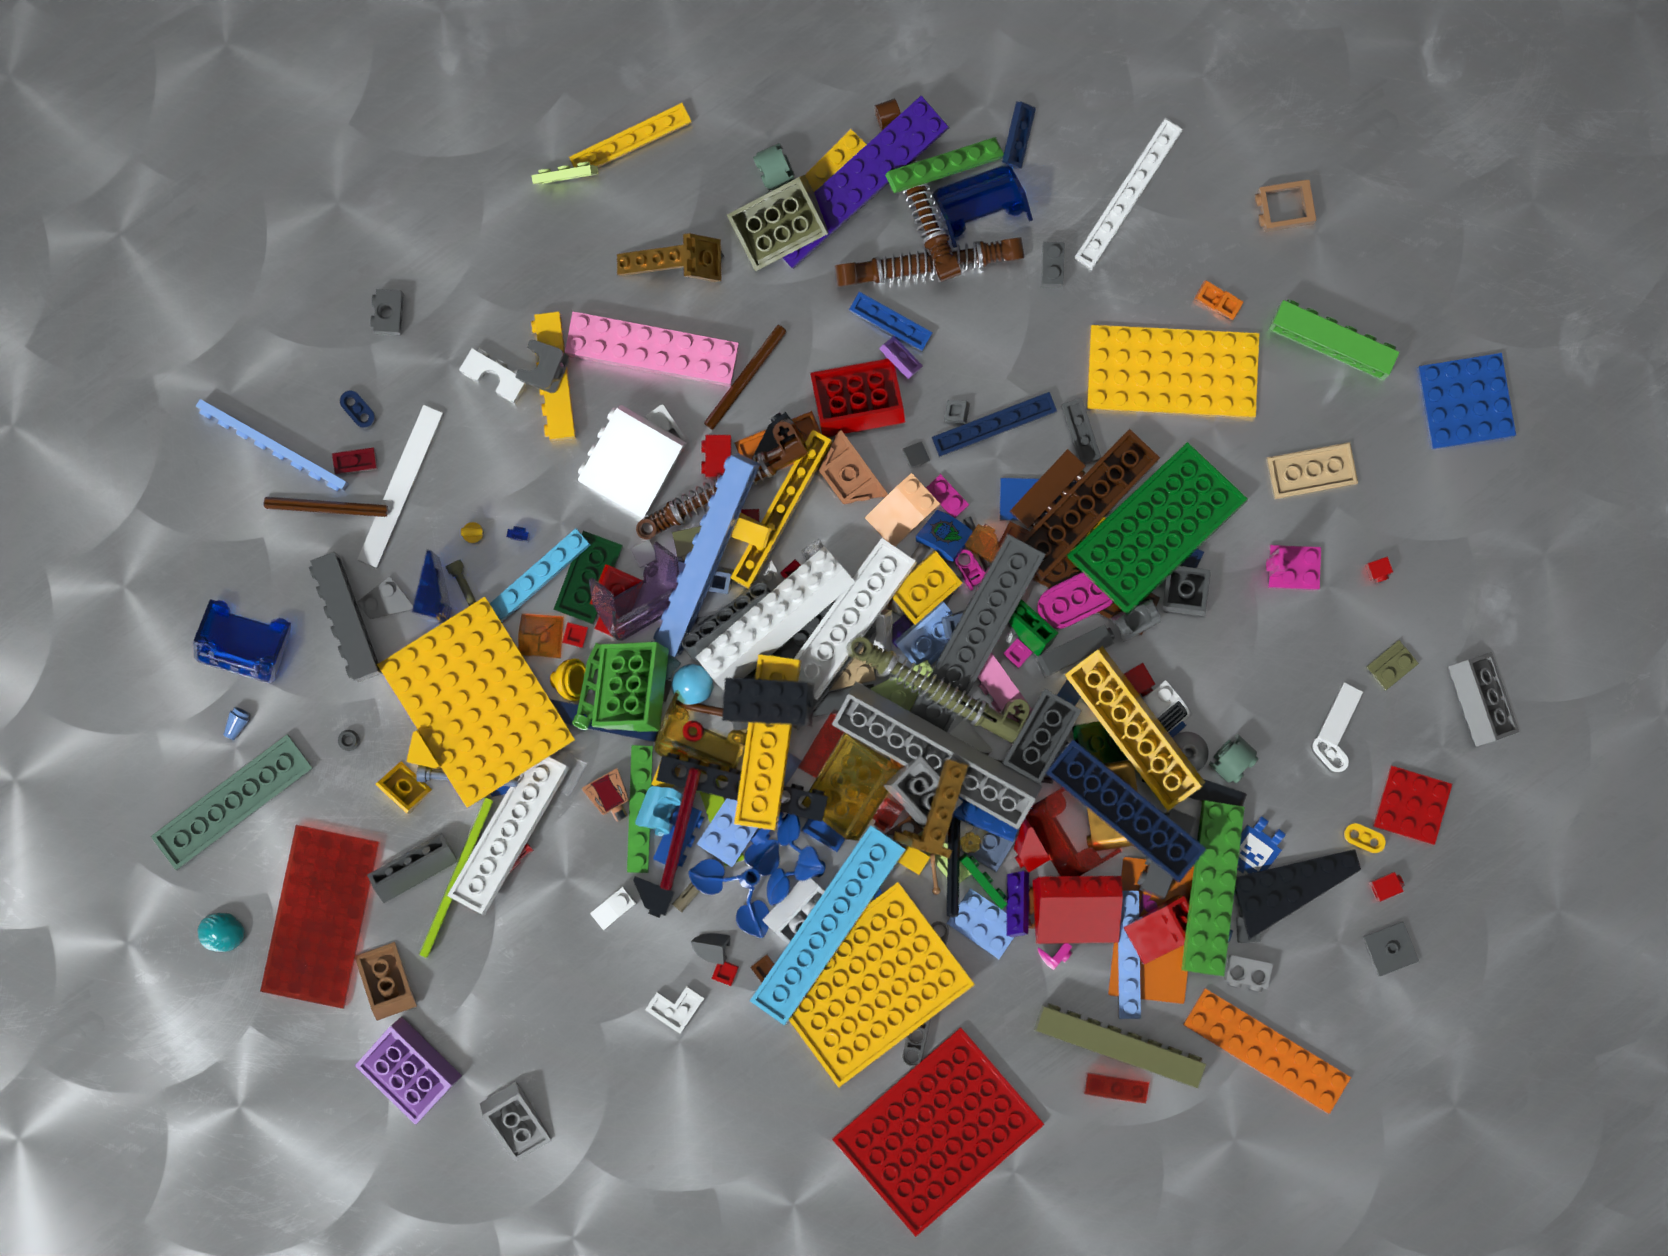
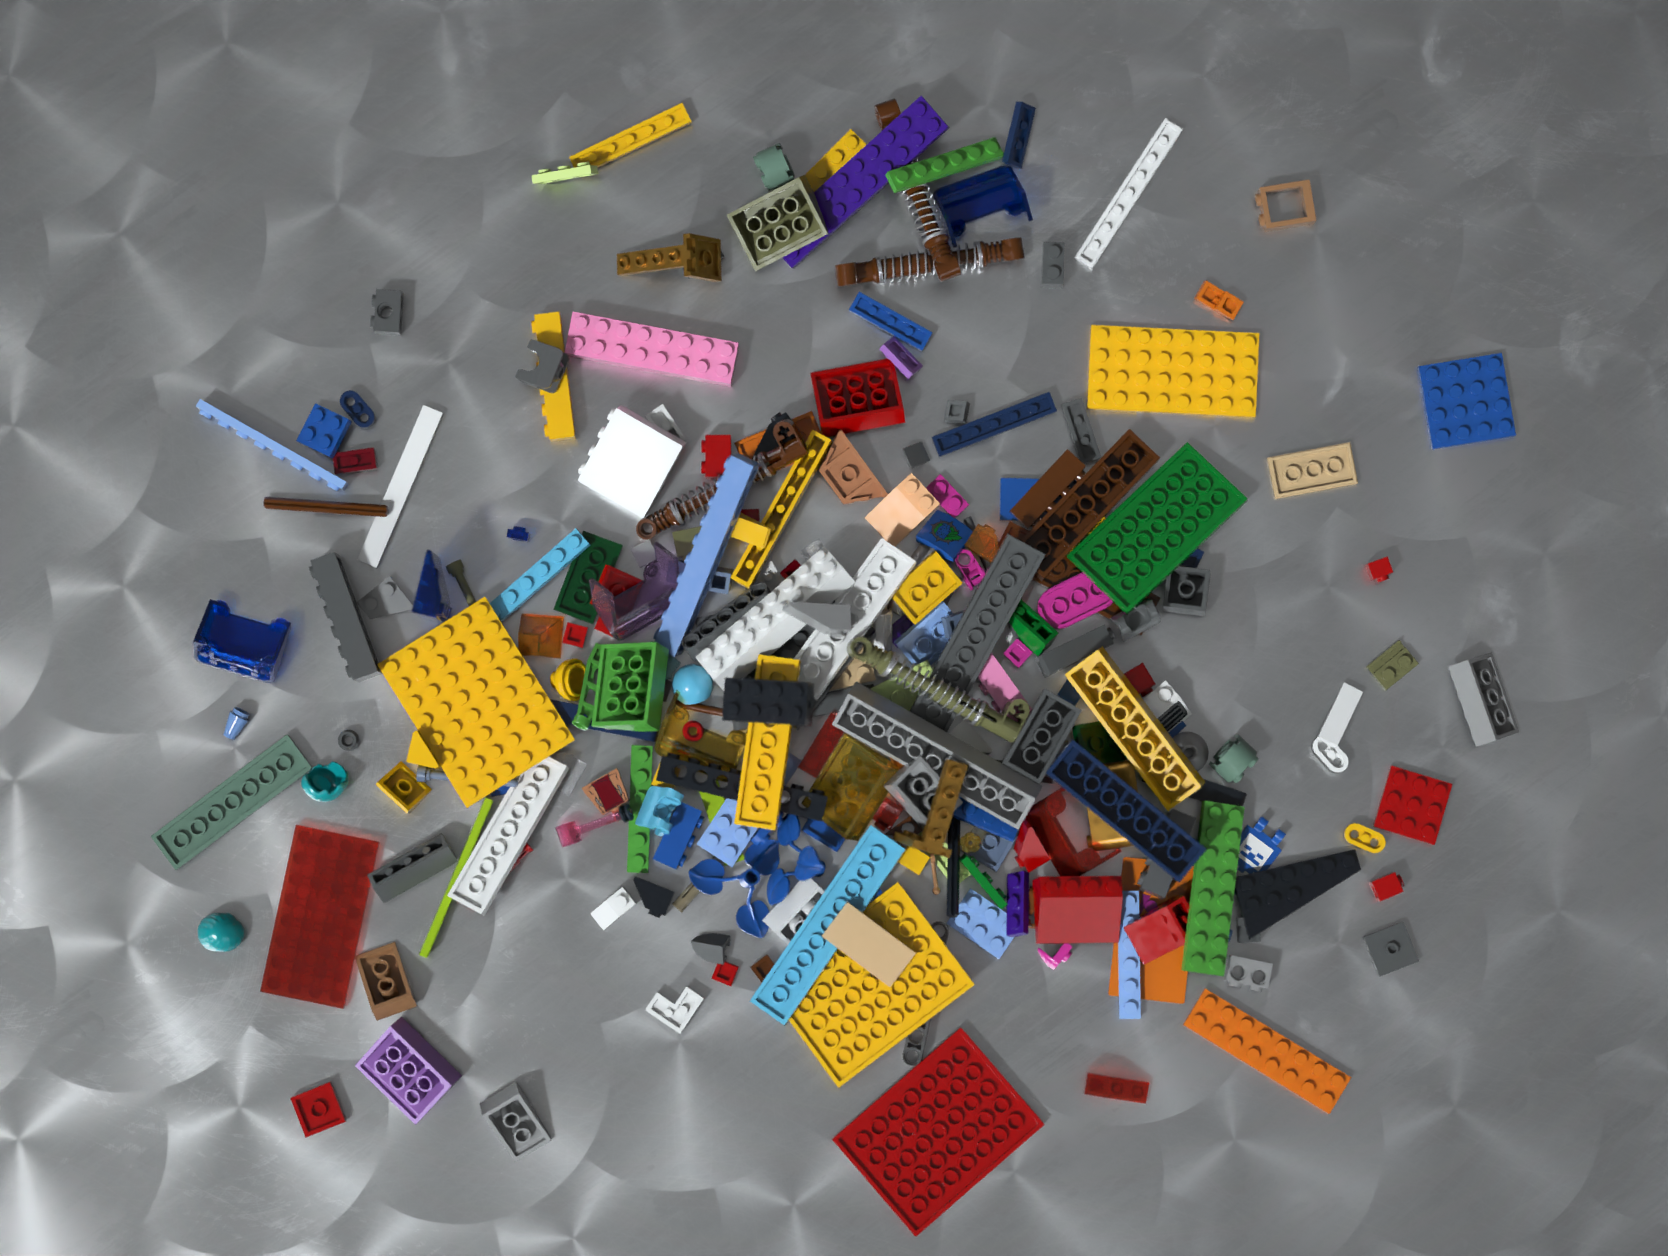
(318, 1109): none -> red plate
(324, 431): none -> blue plate
(325, 782): none -> teal piece
(472, 532): yellow plate -> none
(478, 364): white arch -> none
(570, 832): none -> clear pink piece
(680, 828): dark red axle -> none
(745, 376): reddish brown axle -> none
(826, 618): none -> light grey slope
(868, 944): none -> tan tile
(1121, 1047): olive brick -> none
(1294, 567): dark pink bracket -> none
(1333, 339): bright green brick -> none

